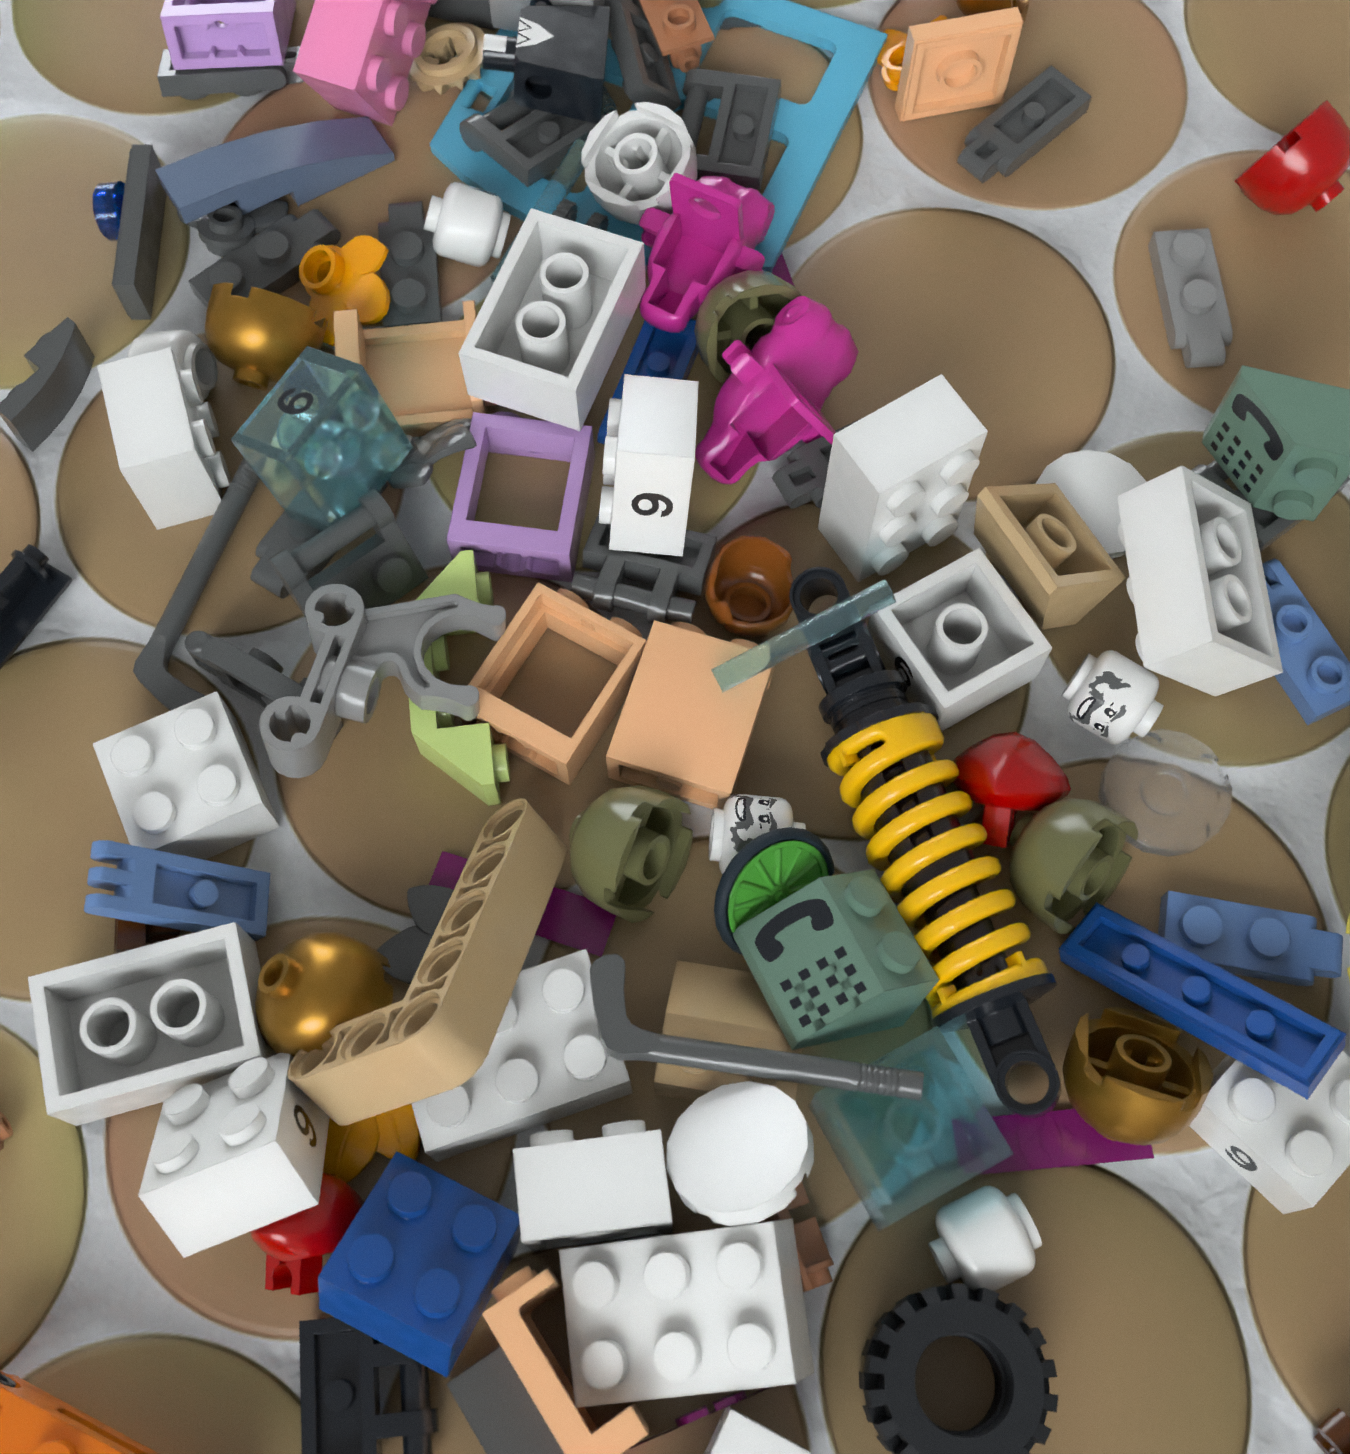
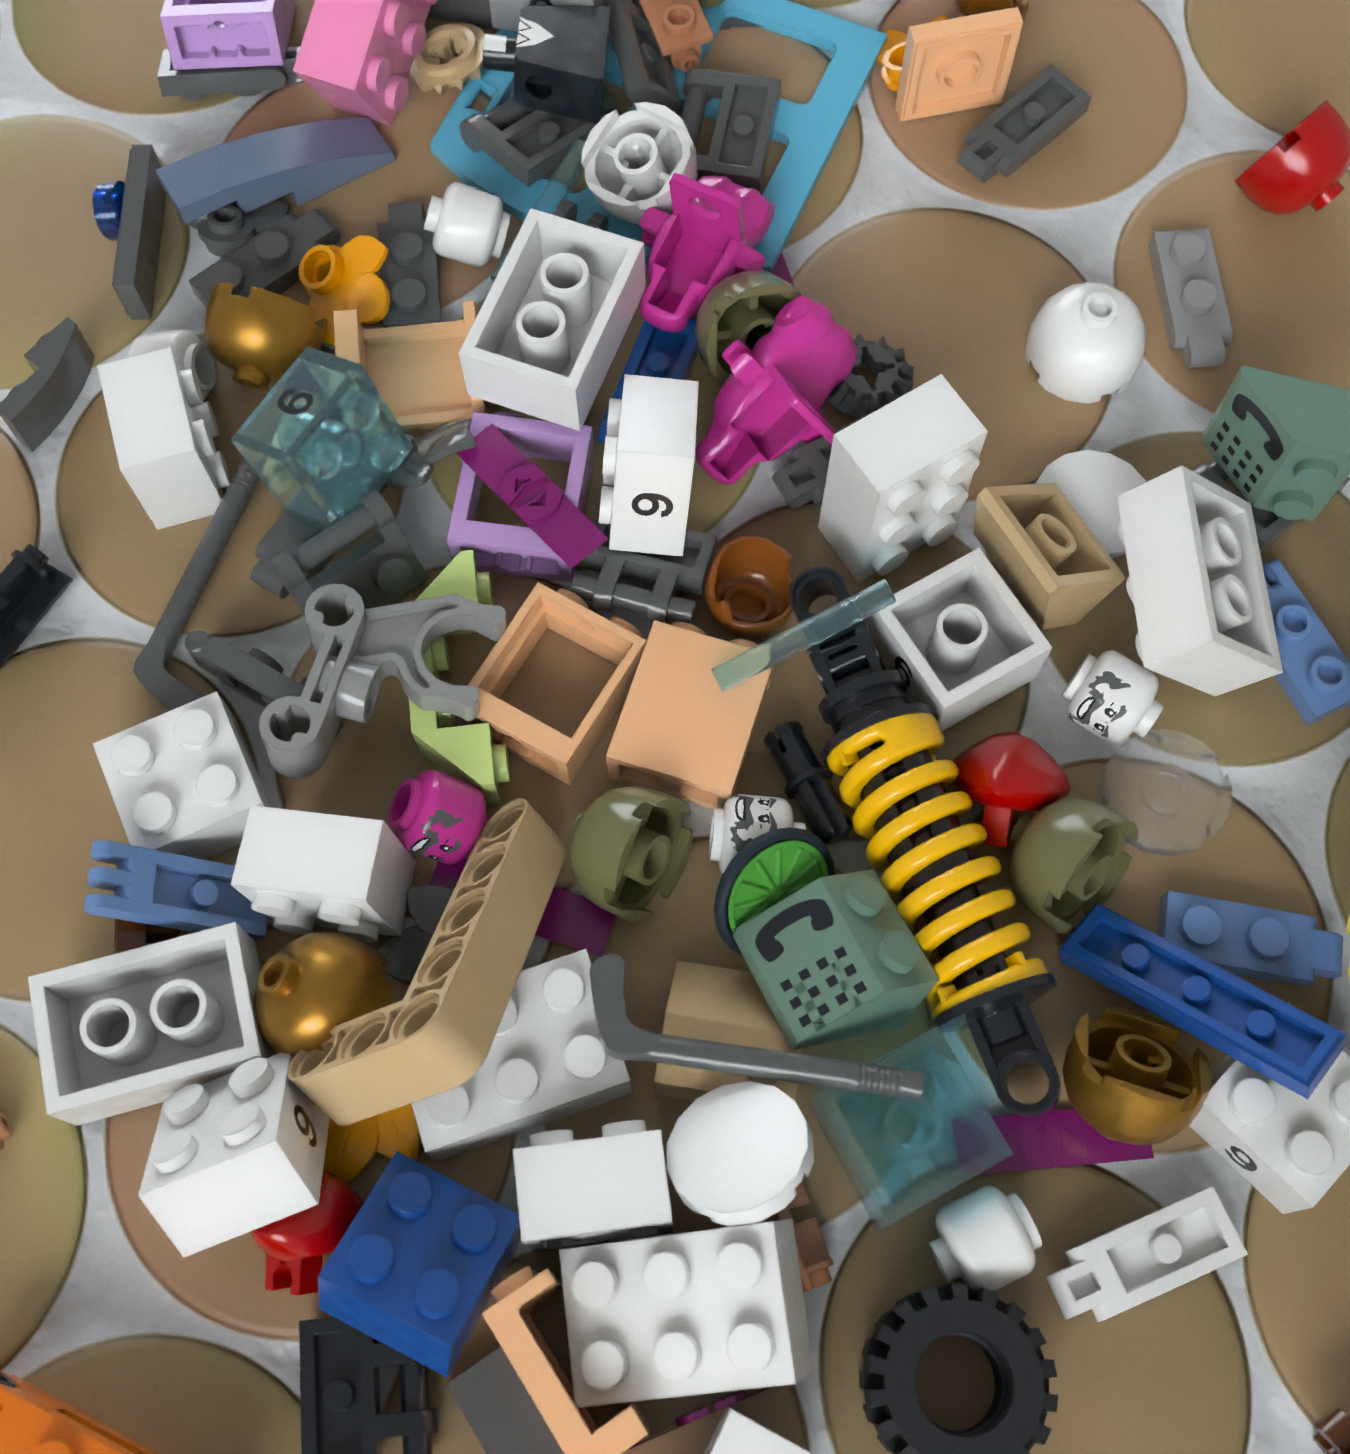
(324, 872): none -> white brick
(438, 816): none -> dark pink head
(532, 496): none -> magenta piece
(809, 783): none -> black axle
(893, 379): none -> dark grey gear
(1086, 342): none -> white cylinder
(1147, 1257): none -> white hinge

